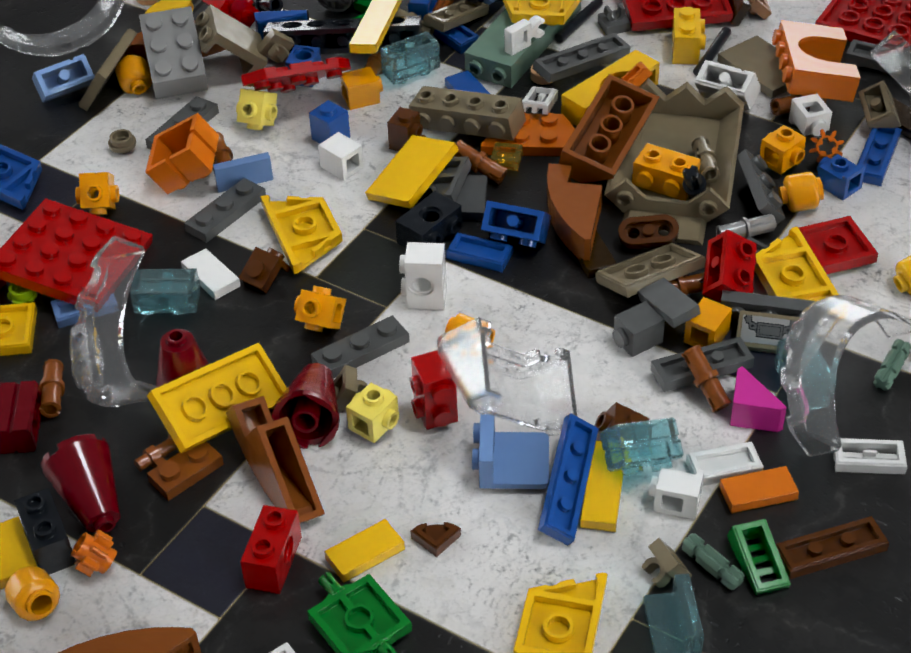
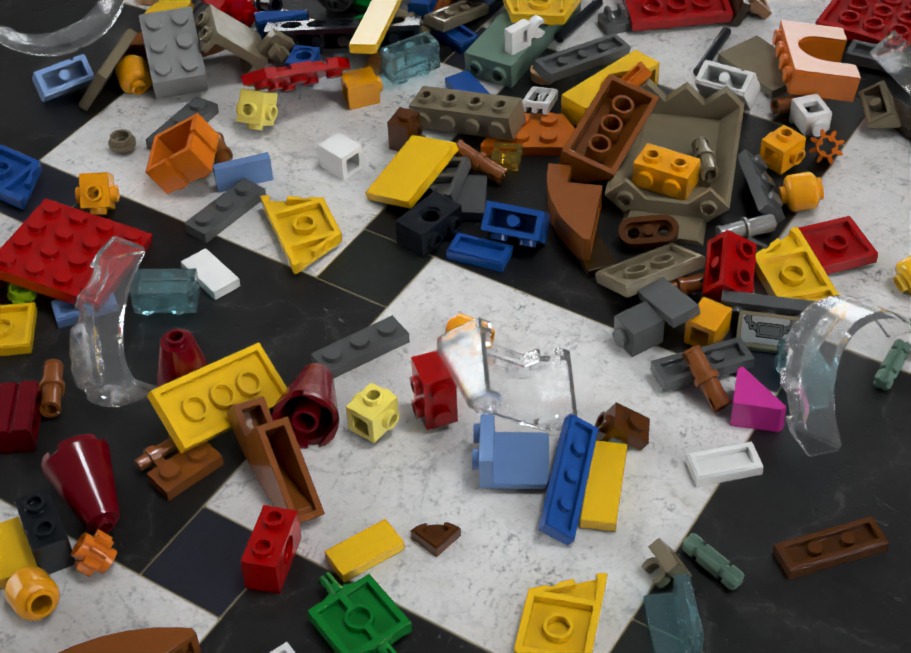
(263, 268): reddish brown bracket -> none
(319, 309): light orange brick -> none
(328, 120): blue brick -> none
(347, 386): dark tan tile -> none
(424, 275): white brick -> none
(641, 445): clear light blue brick -> none
(677, 492): white brick -> none
(687, 35): yellow brick -> none
(693, 182): black axle -> none
(759, 489): orange tile -> none
(760, 531): green slope -> none
(840, 176): blue brick -> none
(872, 458): white tile -> none
(879, 153): blue tile -> none

